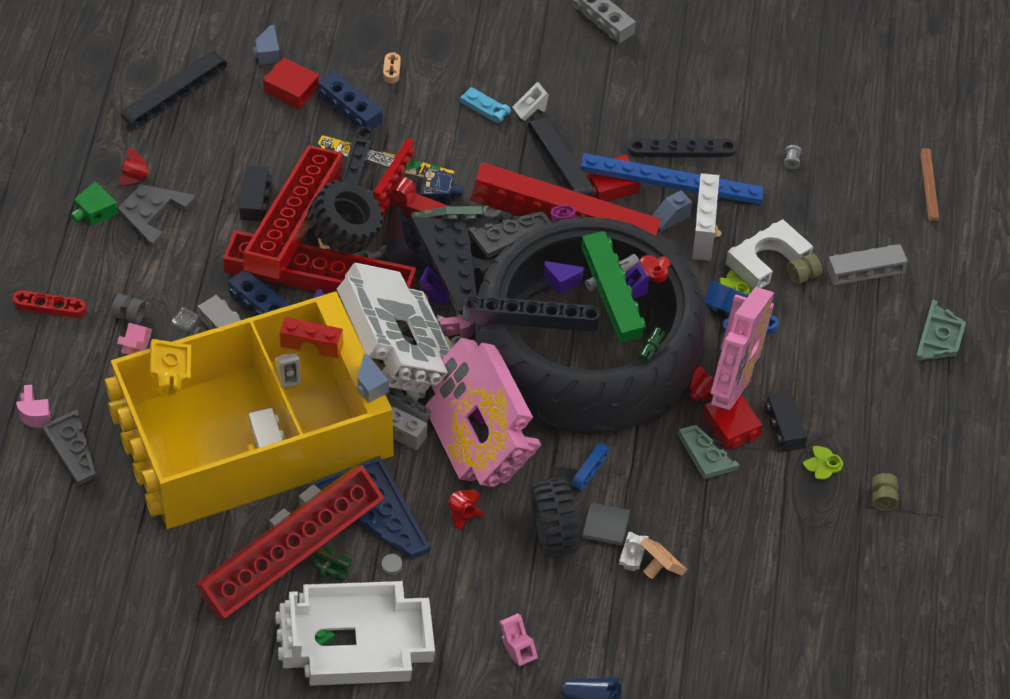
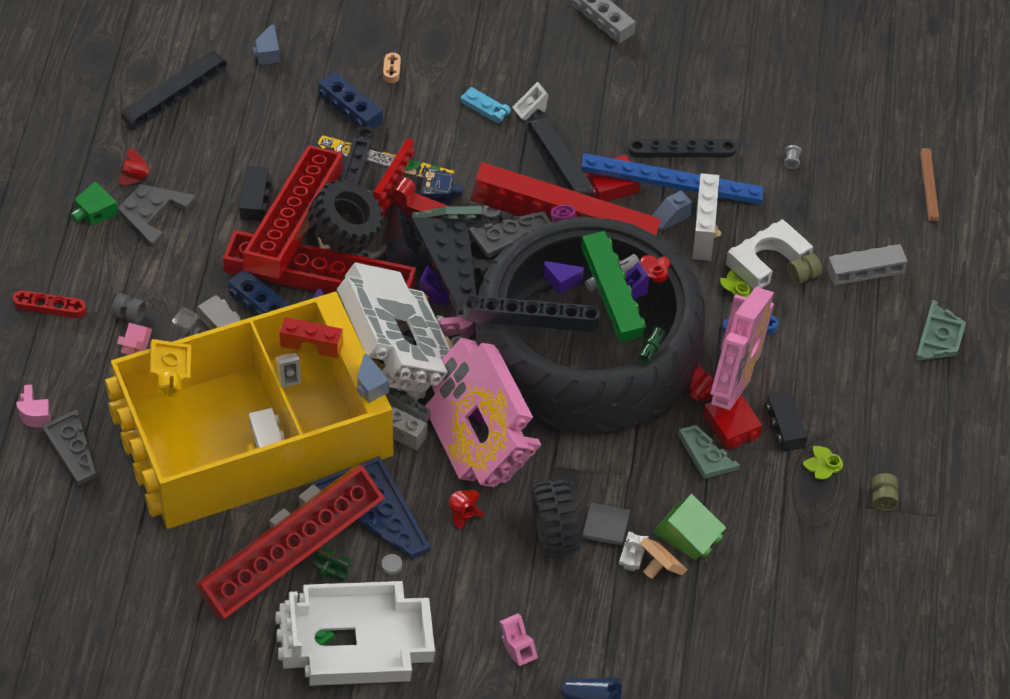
(291, 83): red brick -> none
(591, 466): blue beam -> none
(690, 528): none -> bright green slope
(721, 297): blue brick -> none

